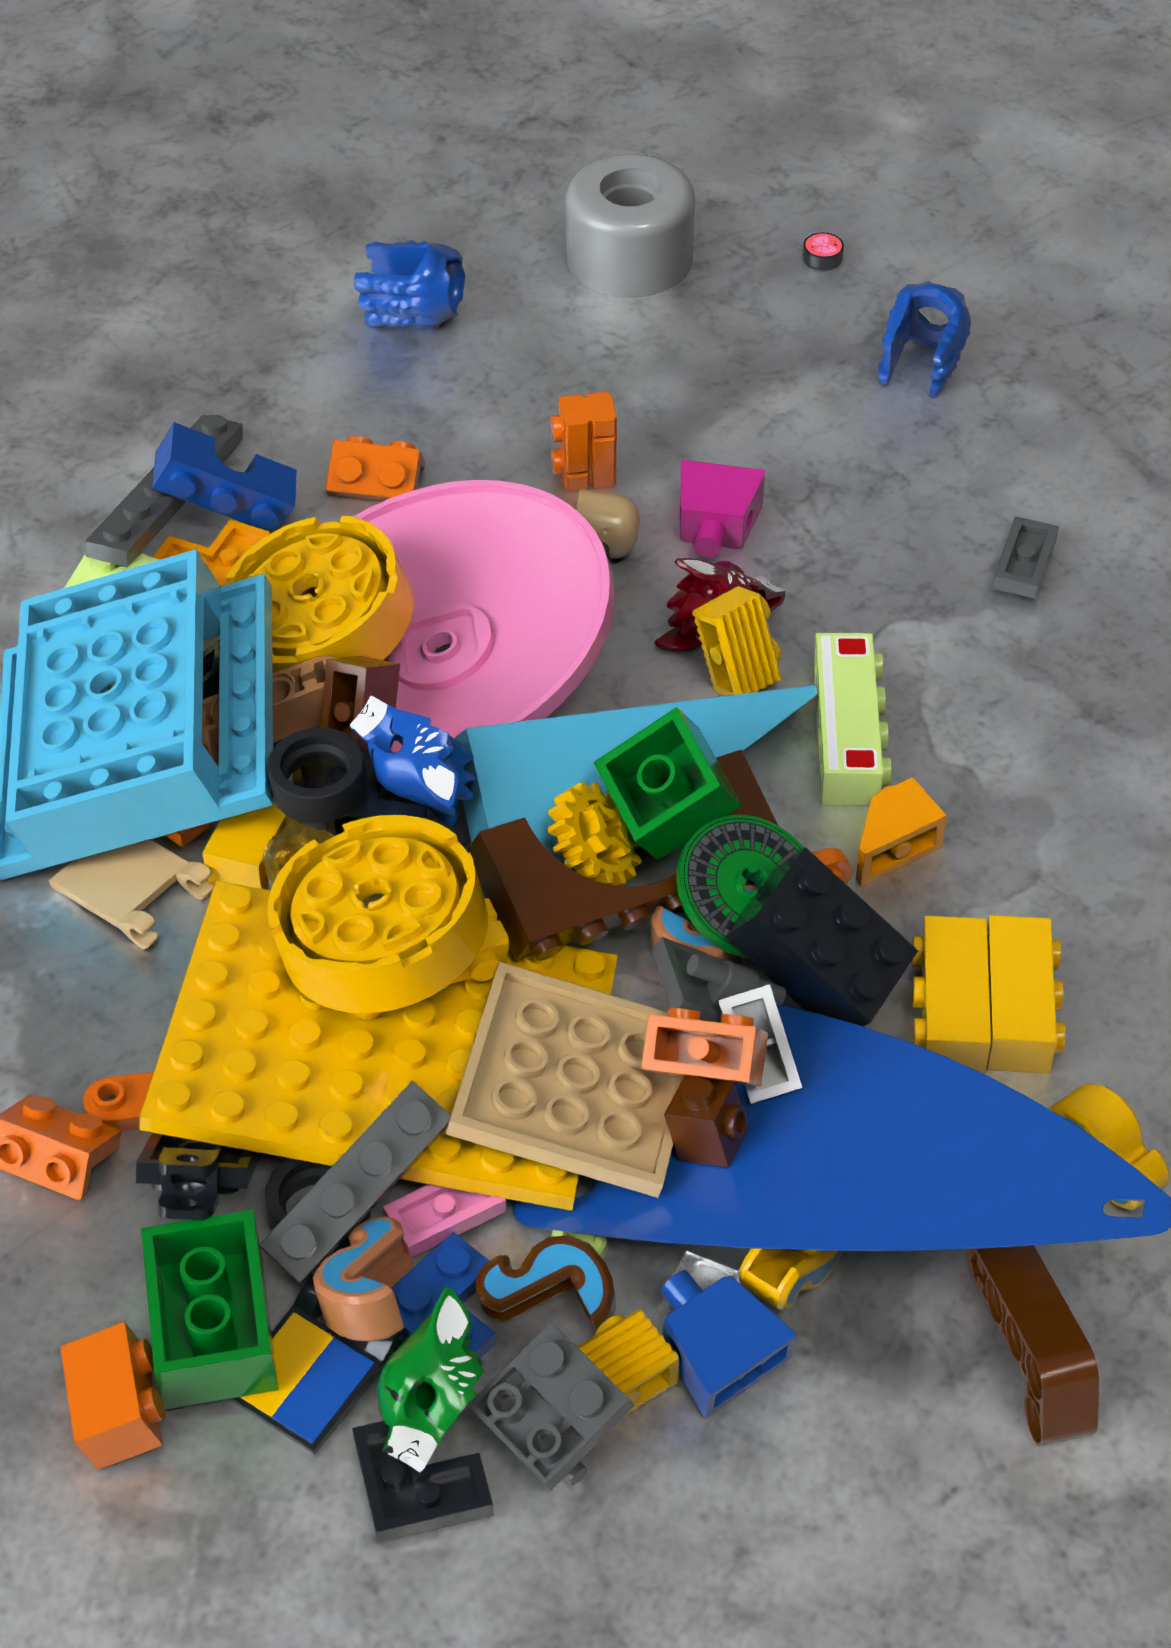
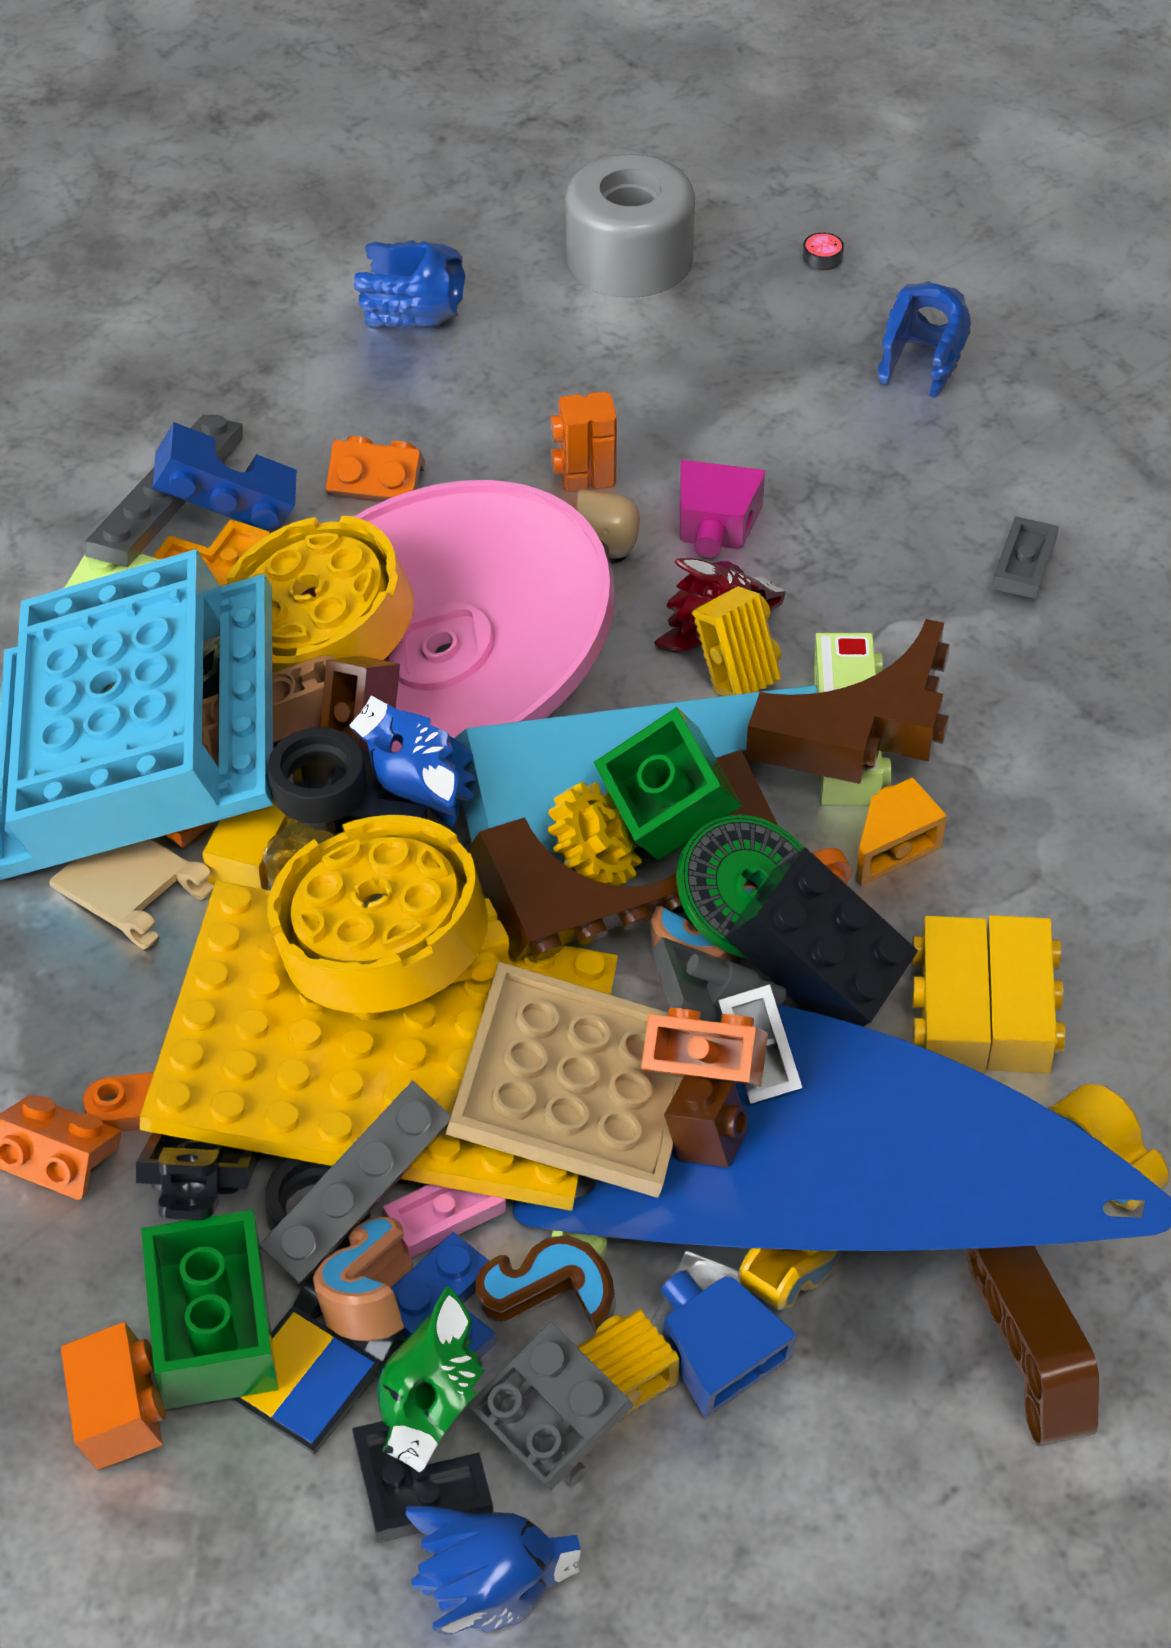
(487, 1565): none -> blue piece
(848, 726): none -> reddish brown arch

